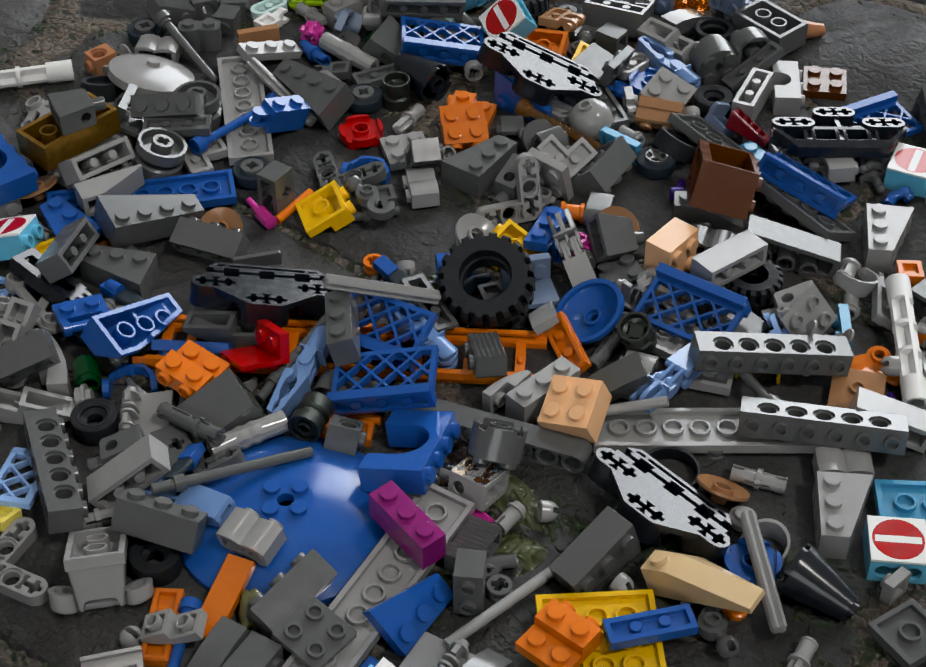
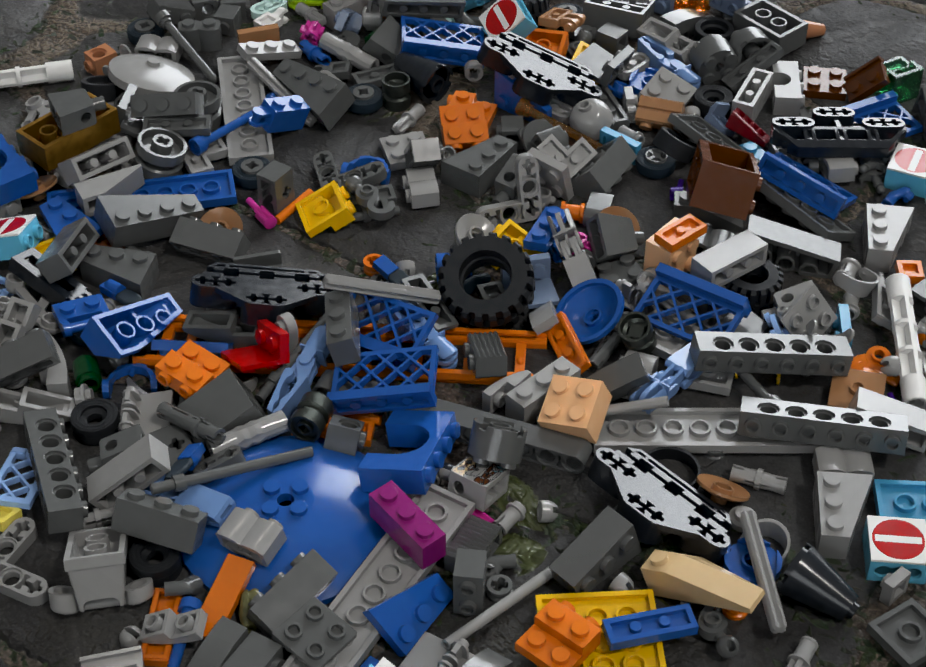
(190, 585): none -> dark grey arm
(287, 322): none -> light grey plate
(360, 131): red plate -> none
(680, 233): none -> orange plate
(866, 80): none -> reddish brown plate
(904, 78): none -> clear green plate

